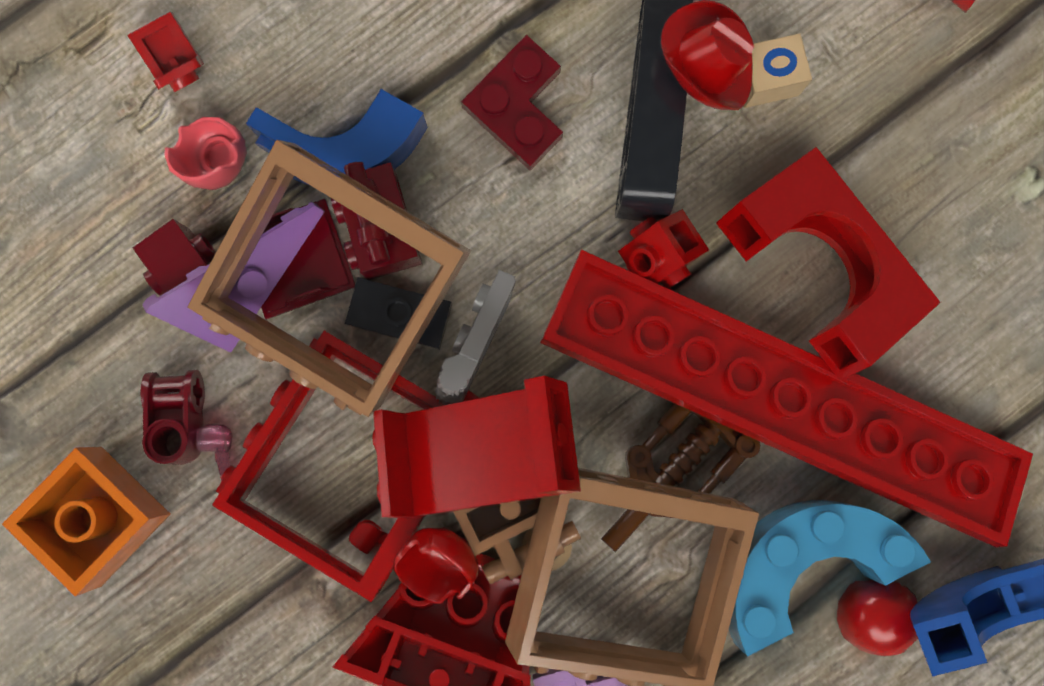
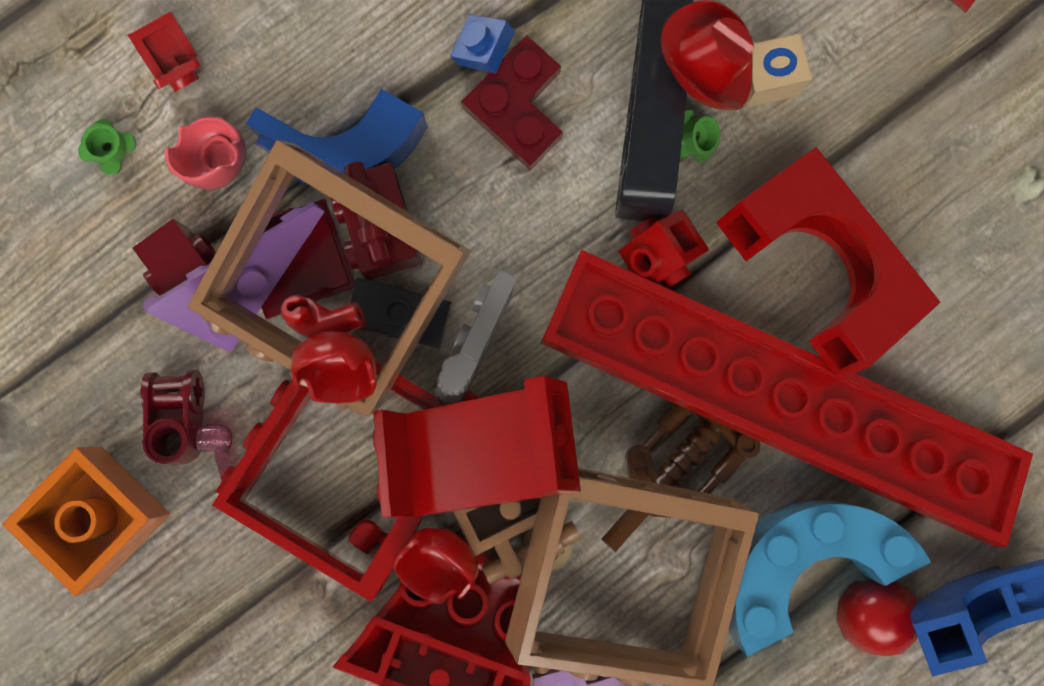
(93, 146): none -> bright green plate
(310, 317): none -> red arm
(335, 367): none -> red hair
(482, 43): none -> blue plate
(700, 136): none -> bright green plate

